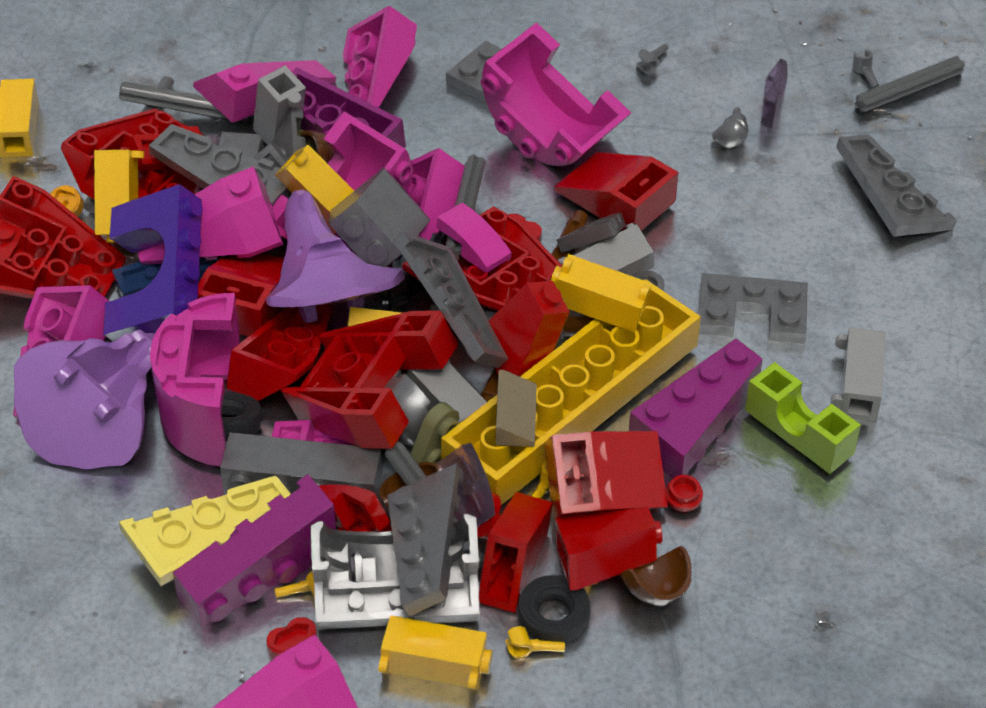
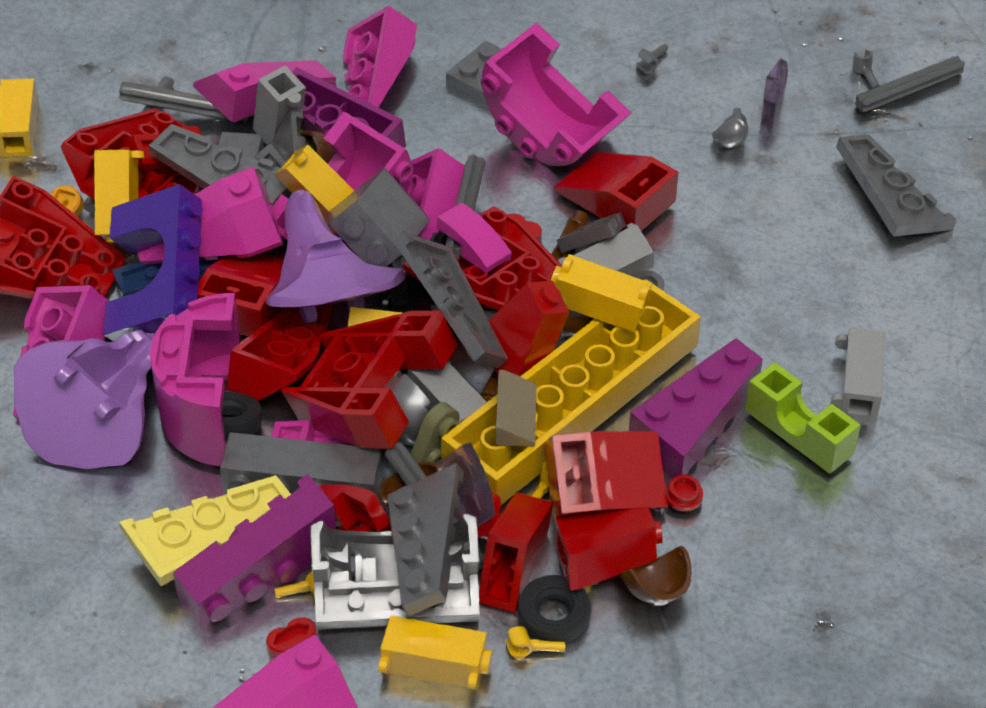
(779, 298): flat silver plate -> none

